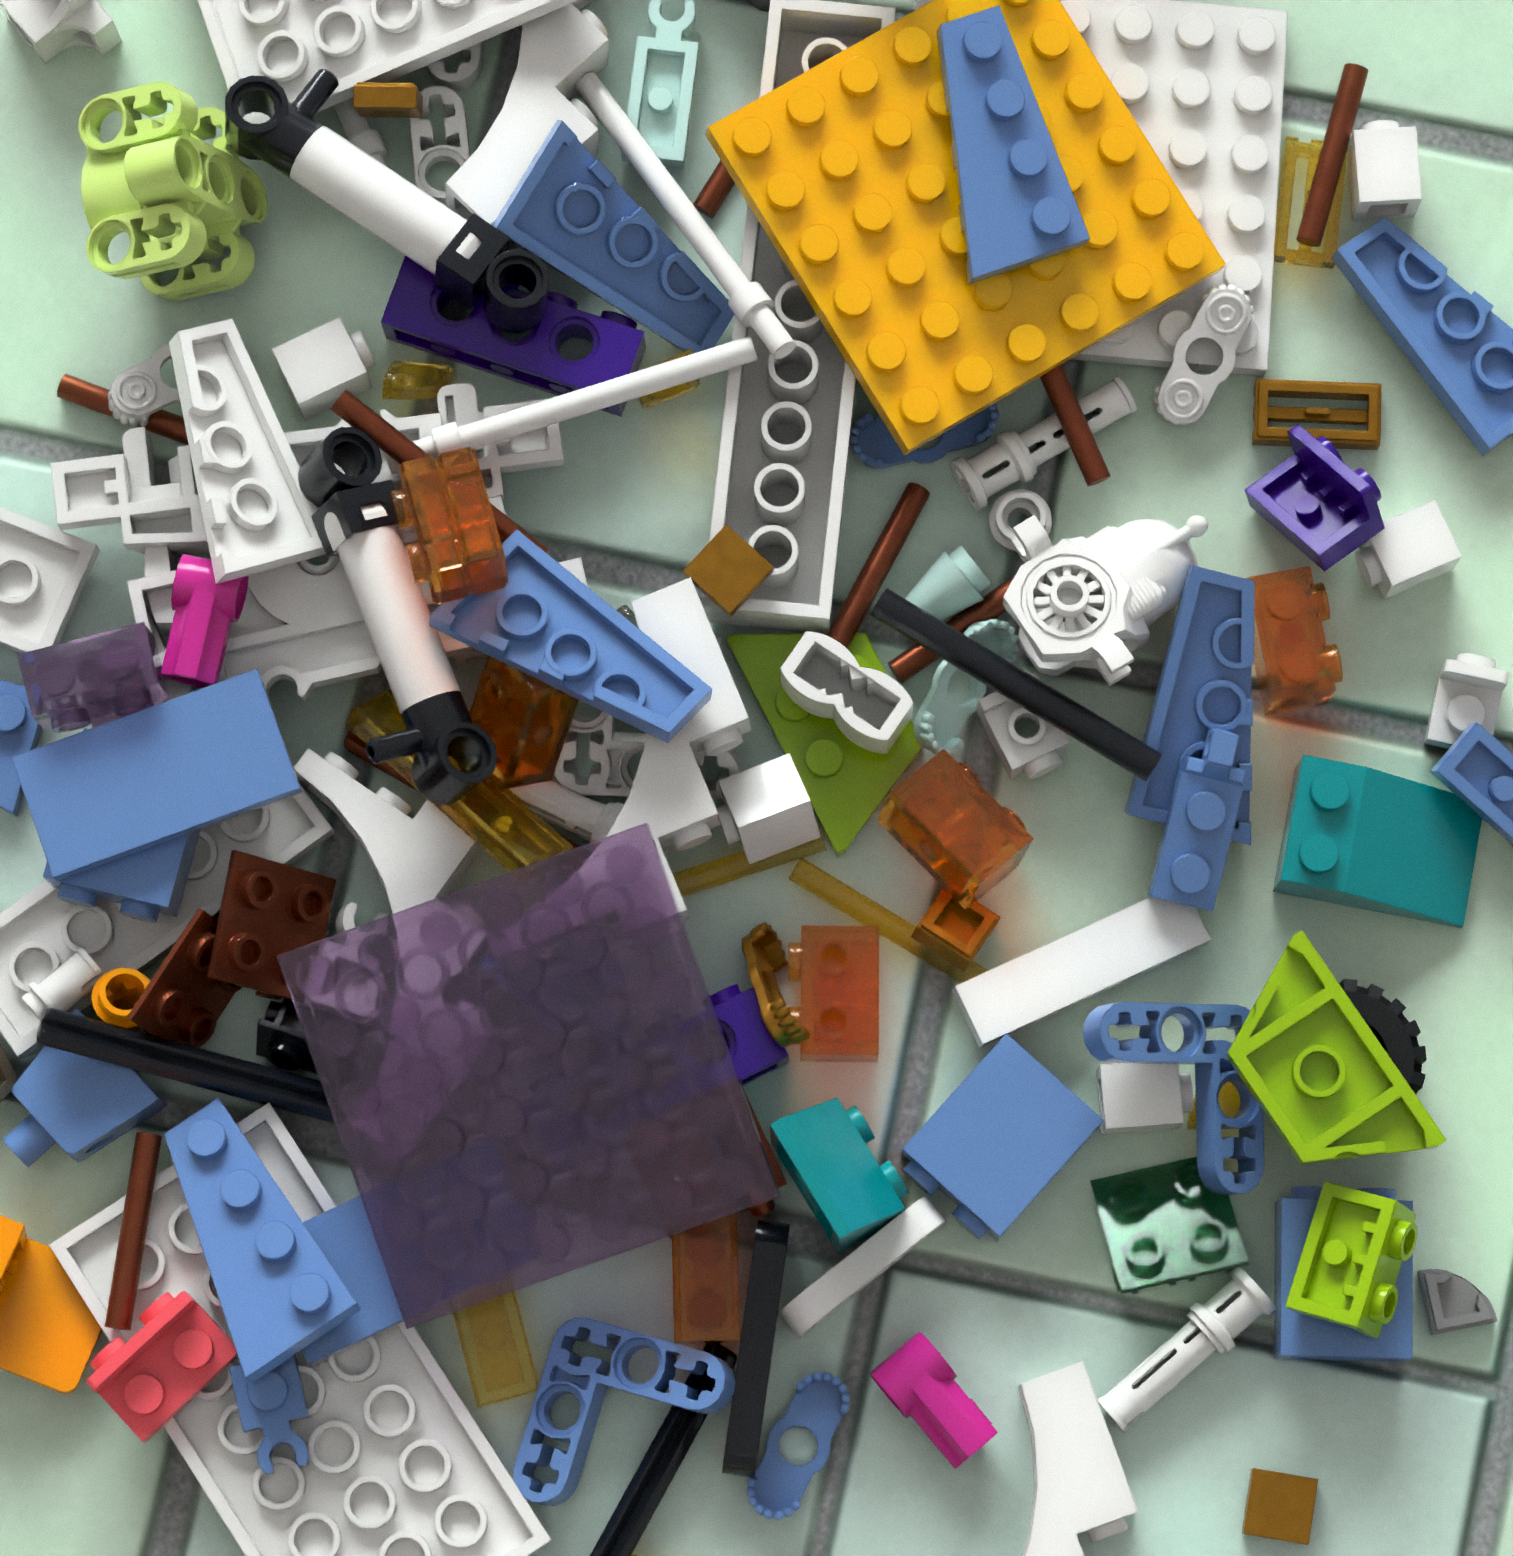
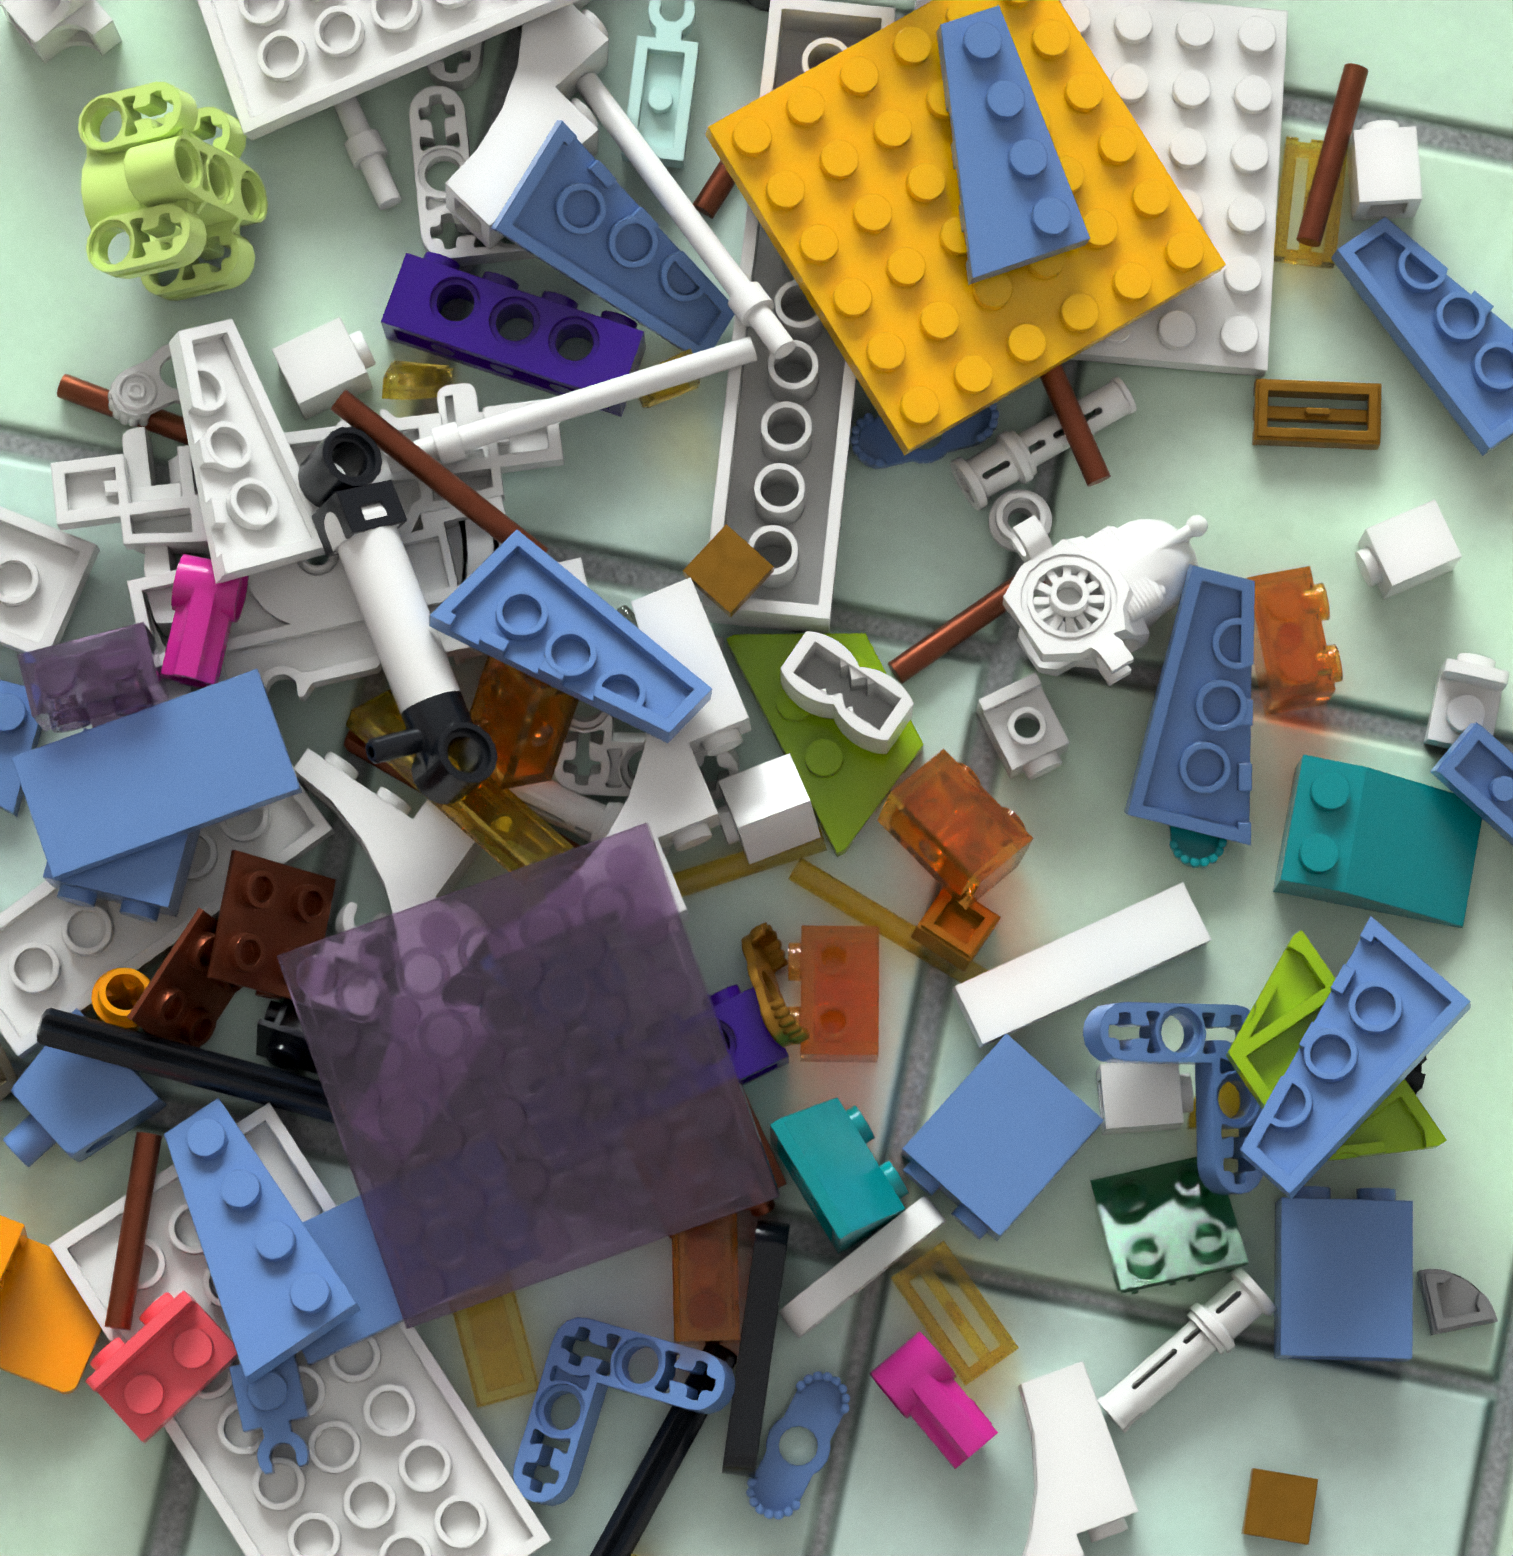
(65, 985): white pin -> none
(387, 100): pearl gold tile -> none
(452, 526): clear orange brick -> none
(461, 253): piece -> none
(878, 564): copper bar -> none
(922, 1267): none -> clear yellow tile
(938, 716): light aqua piece -> none
(950, 585): light aqua cone -> none
(1016, 684): black piece -> none
(1199, 825): medium blue hinge -> none
(1223, 318): white piece -> none
(1318, 500): dark purple bracket -> none
(1353, 1259): lime bracket -> none
(1364, 1042): none -> medium blue wing

